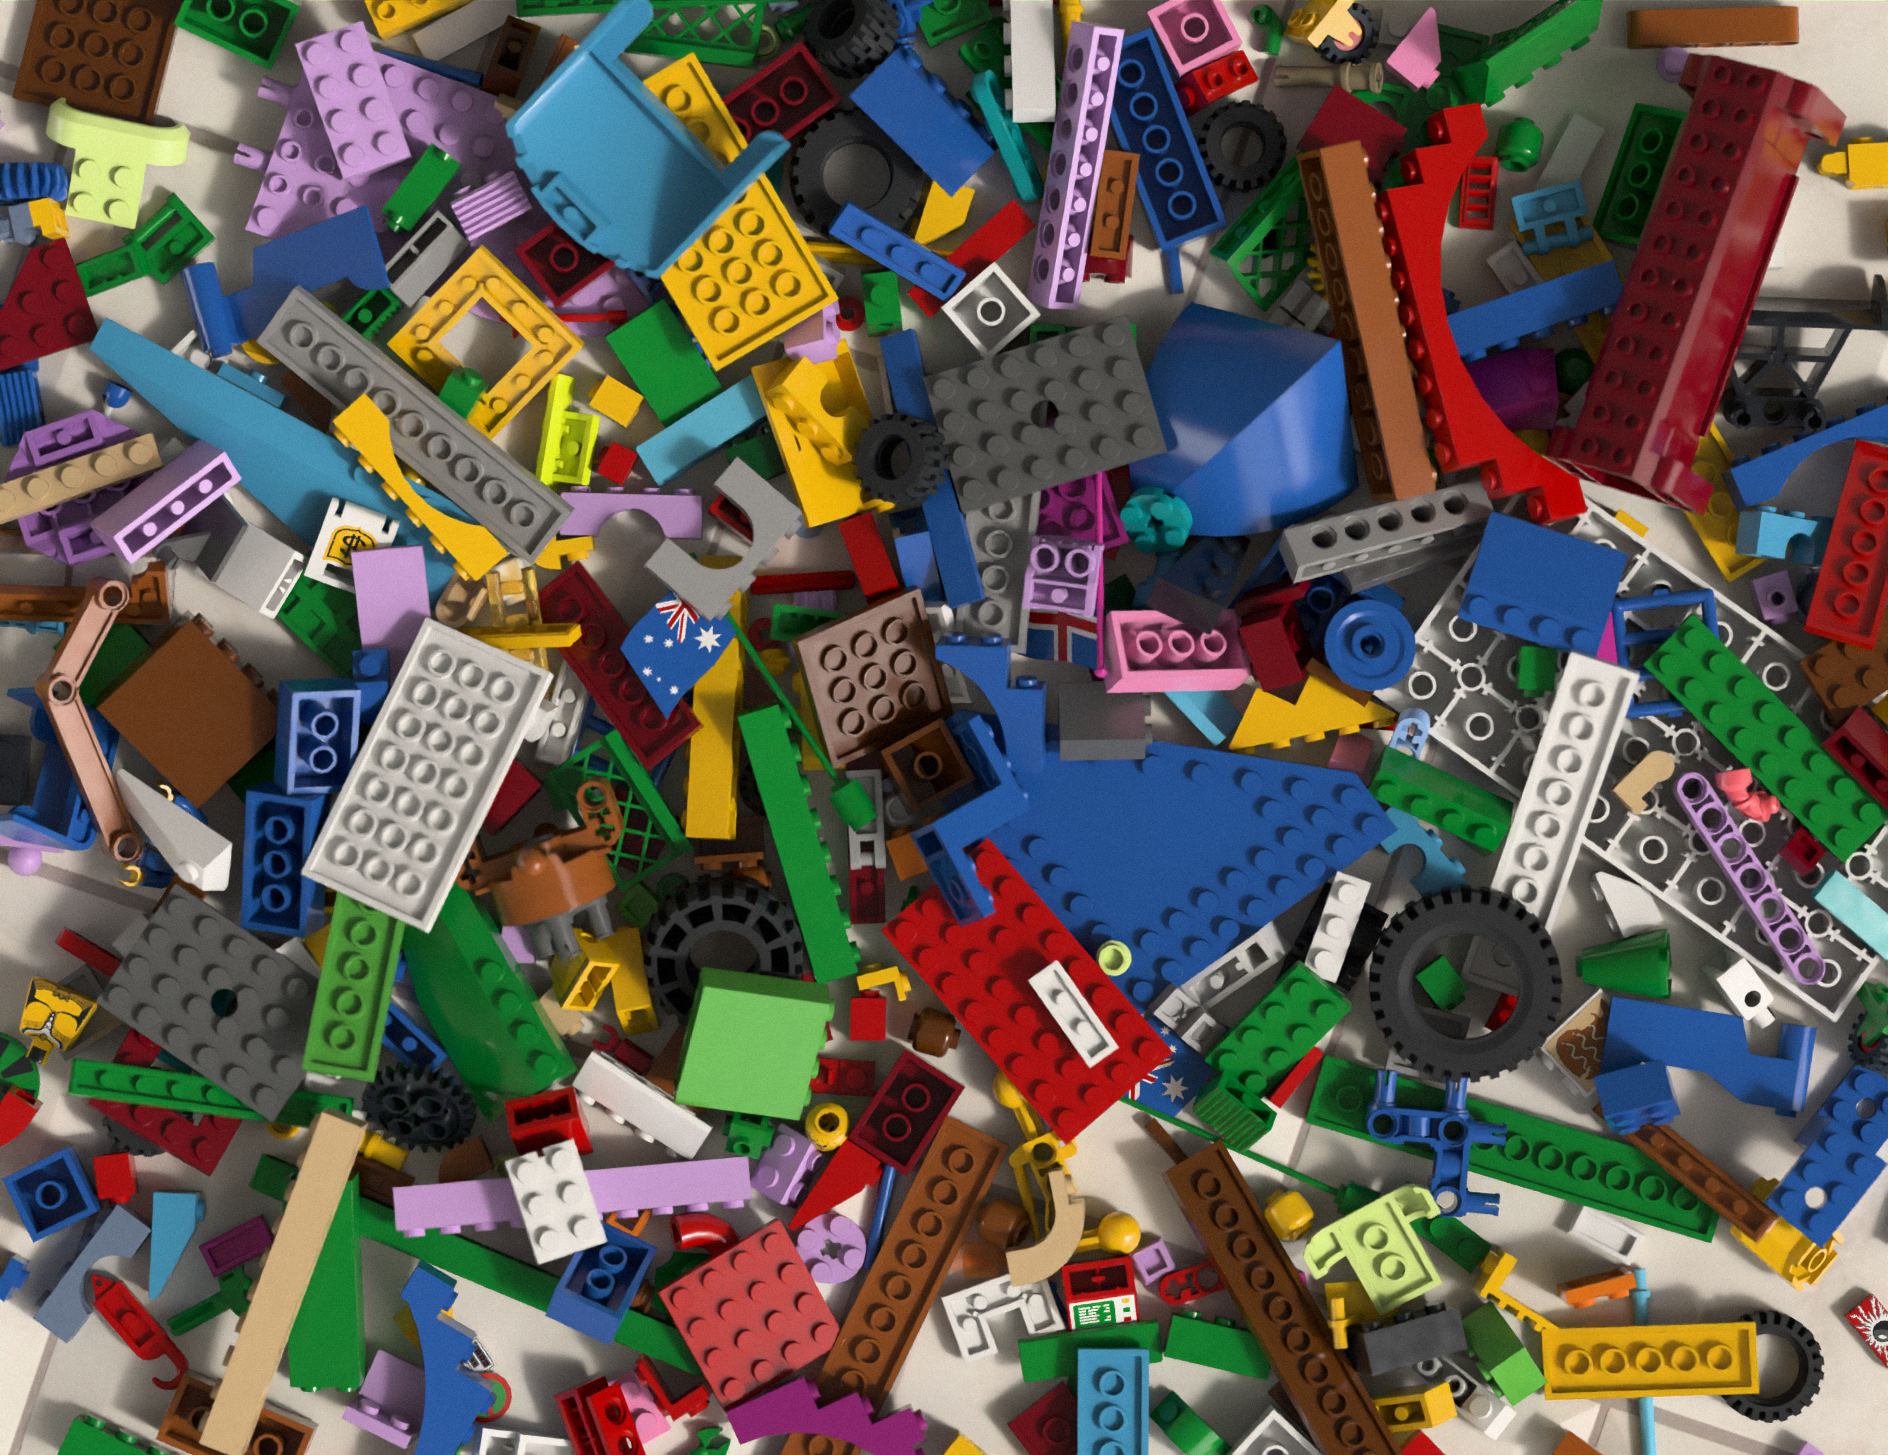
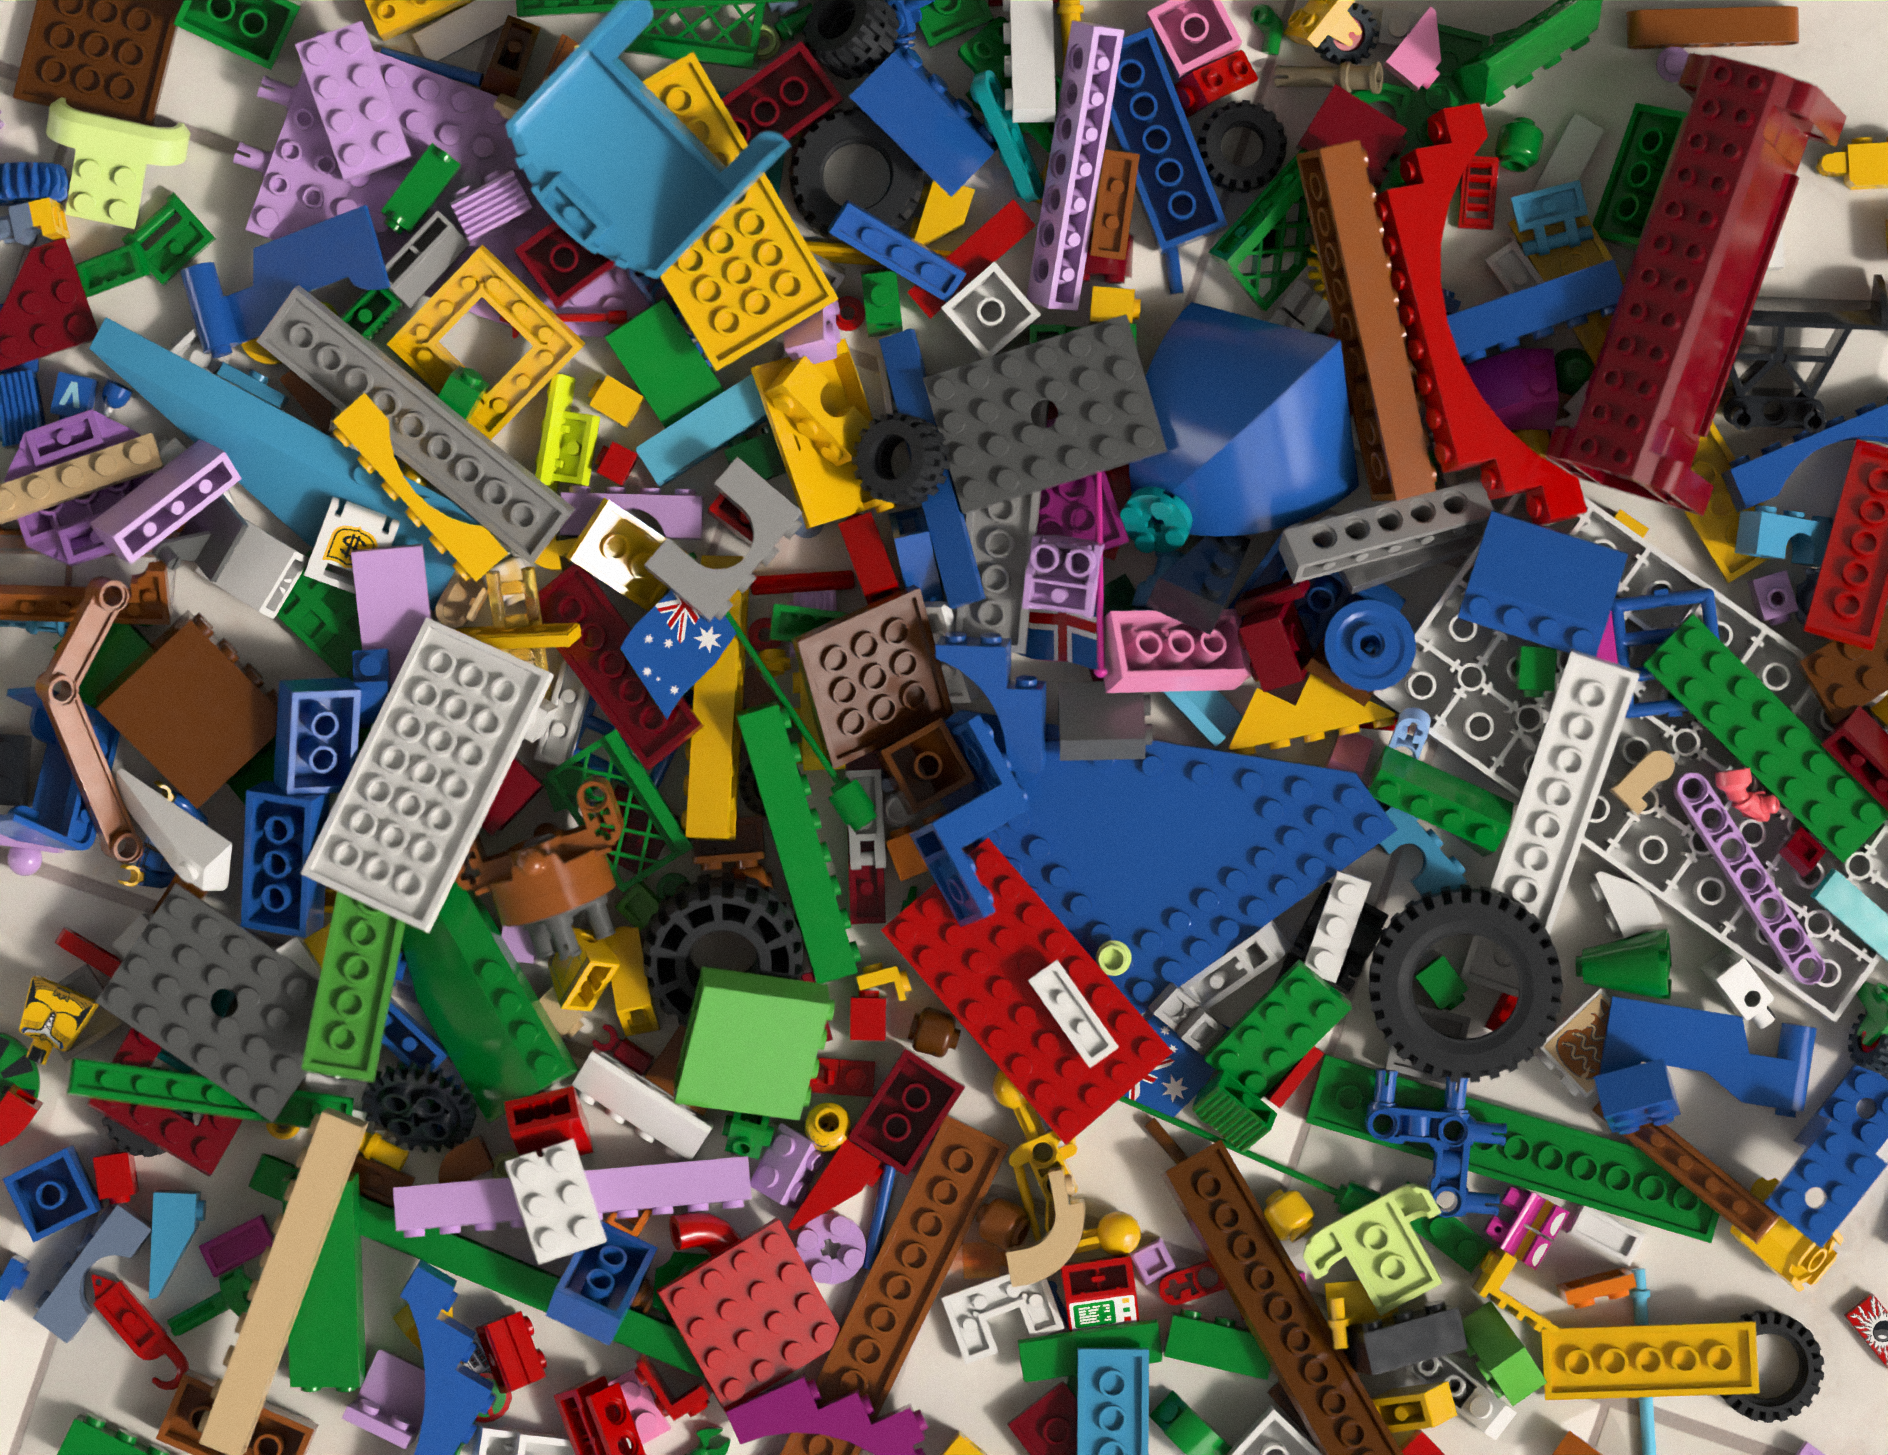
(73, 395): none -> blue brick
(512, 1351): none -> red brick
(615, 551): none -> yellow plate
(1112, 303): none -> yellow brick
(1529, 1210): none -> dark pink hips

